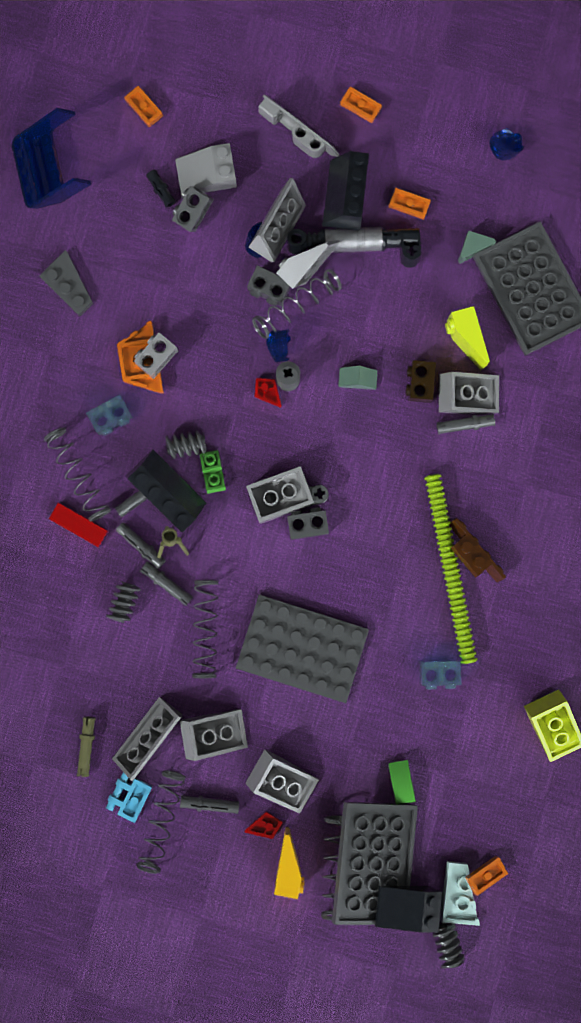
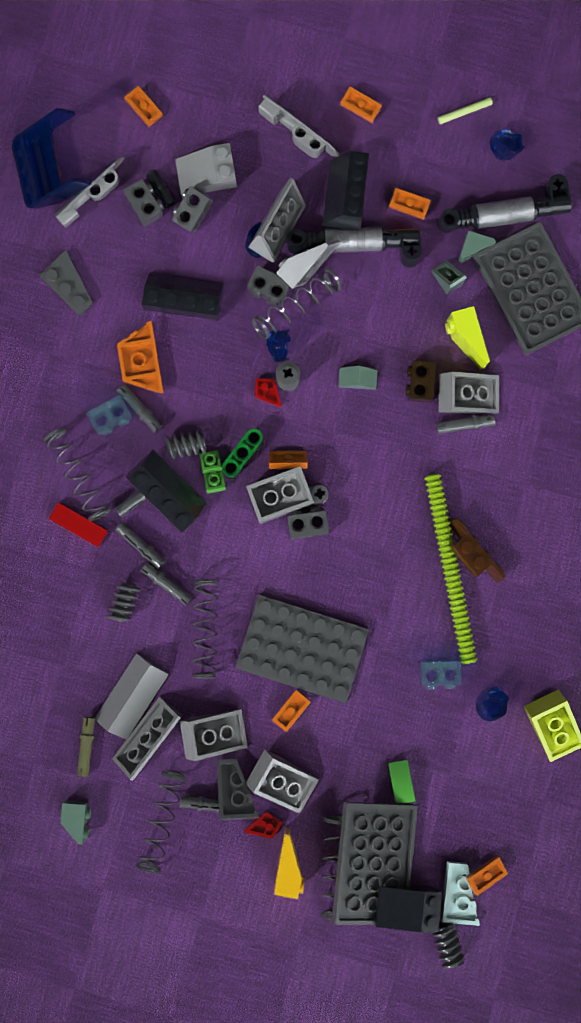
(68, 213): none -> light grey panel
(74, 819): none -> sand green slope
(131, 697): none -> light grey slope
(134, 800): medium azure plate -> none
(140, 204): none -> dark grey brick
(146, 415): none -> dark grey pin
(160, 359): light grey brick -> none
(169, 539): olive plant -> none
(182, 296): none -> black slope
(233, 793): none -> dark grey wing
(243, 444): none -> green beam
(287, 459): none -> orange plate
(291, 710): none -> orange plate
(448, 277): none -> sand green slope
(465, 110): none -> yellowish green bar
(492, 704): none -> clear blue hair
(511, 212): none -> piece

